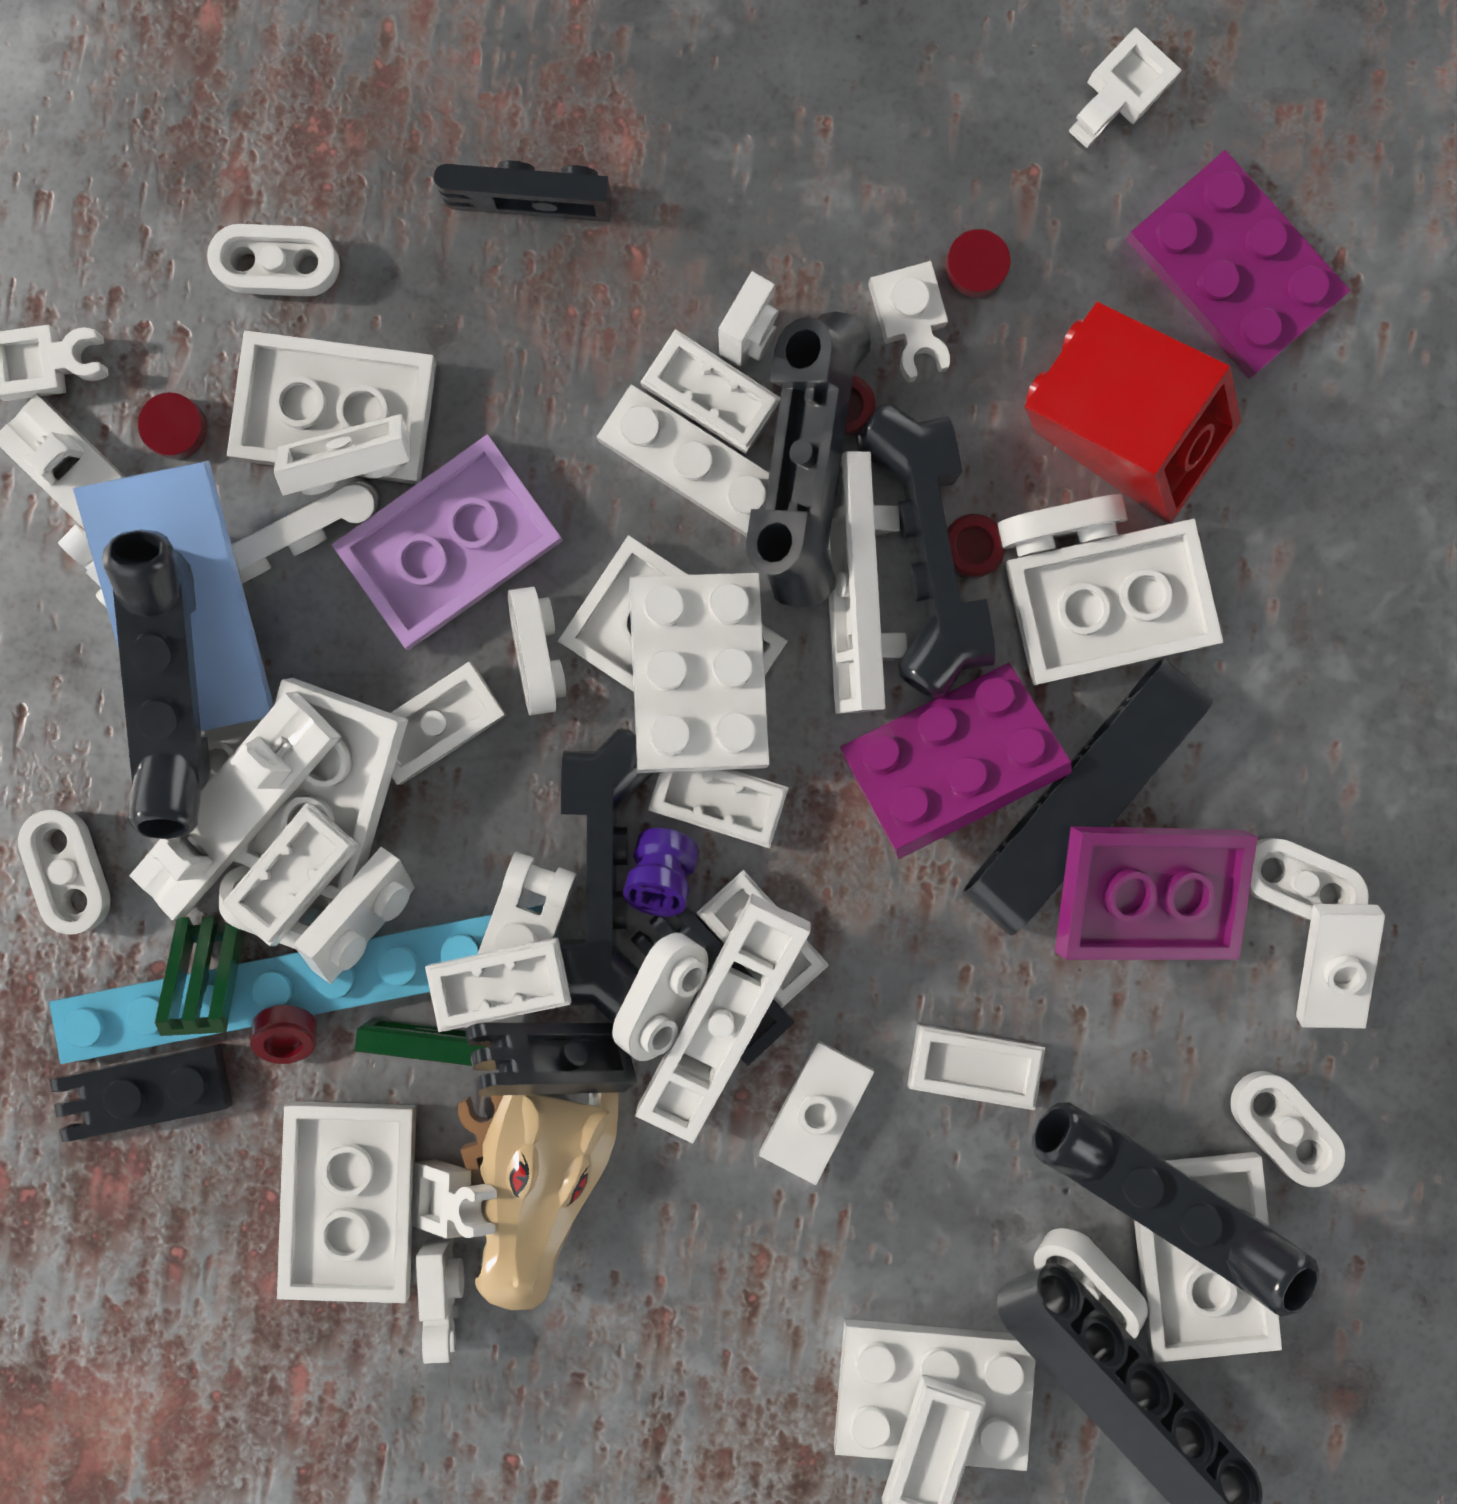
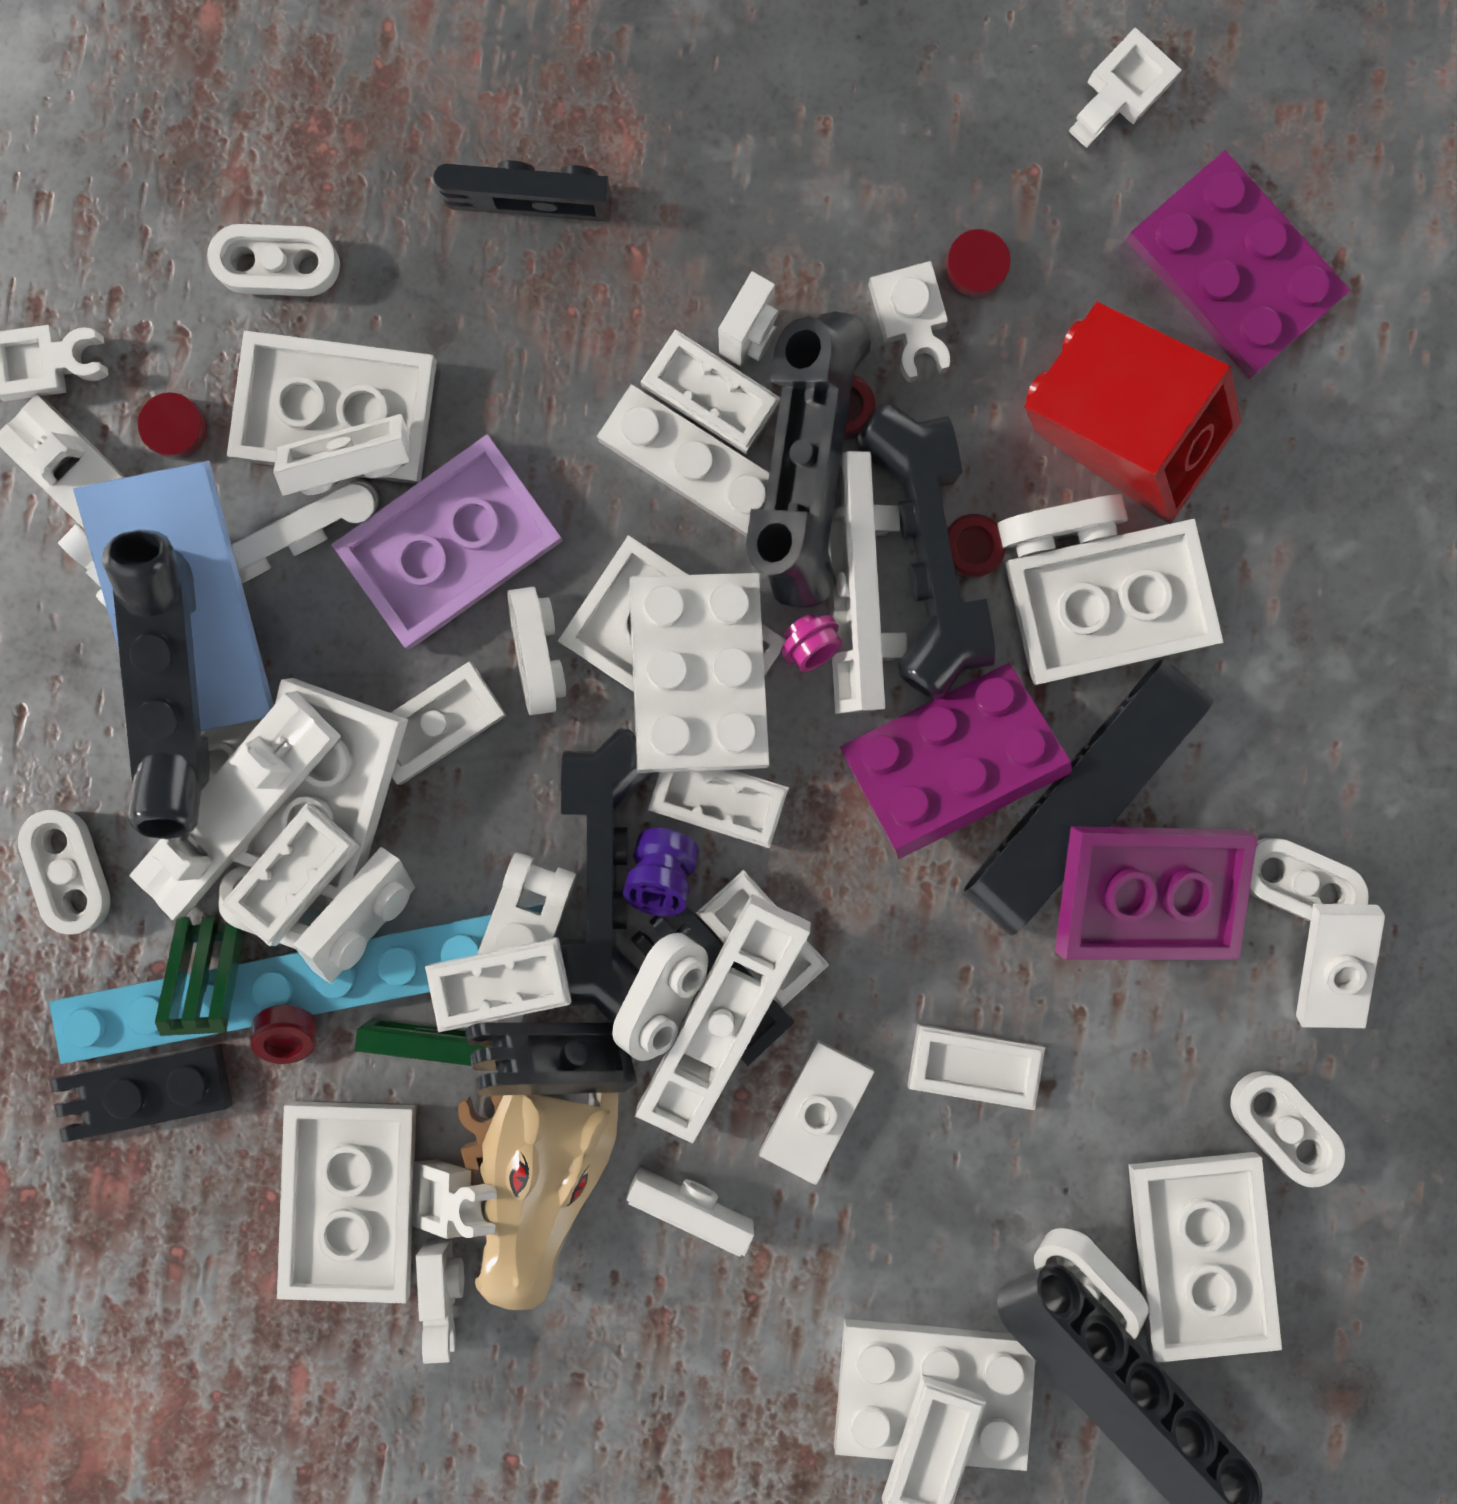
(692, 1210): none -> white plate
(811, 642): none -> dark pink plate
(1176, 1208): black plate -> none

